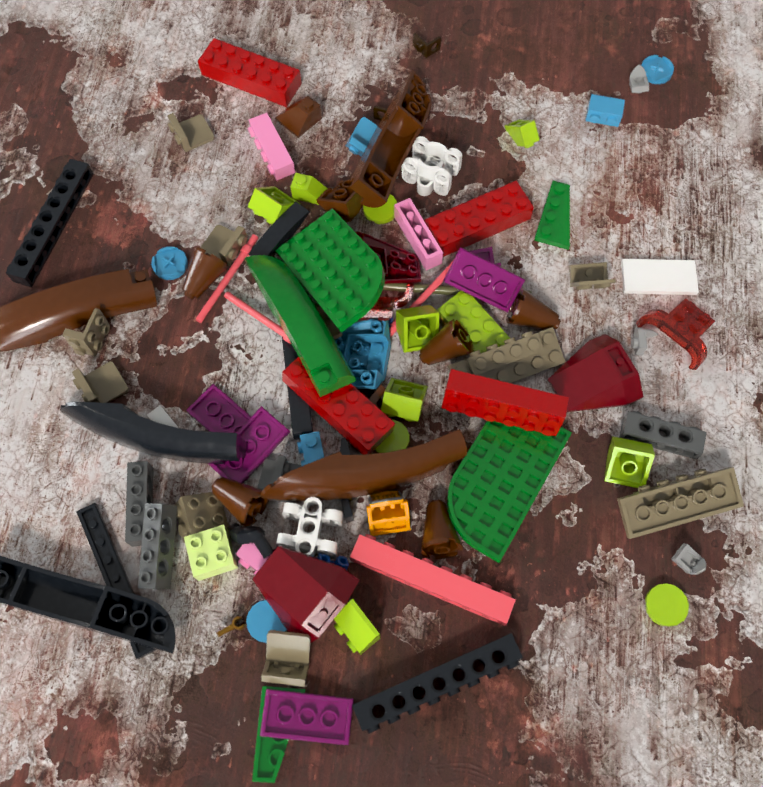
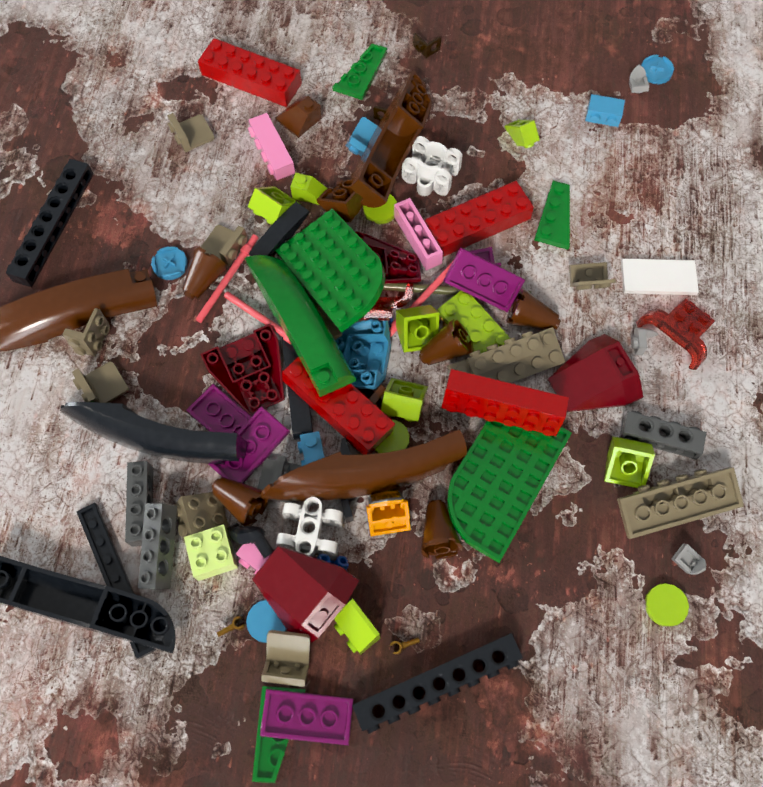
(160, 416): white sticker -> none
(249, 369): none -> dark red wedge
(362, 73): none -> green wing
(403, 645): none -> pearl gold hand
(433, 580): coral brick -> none

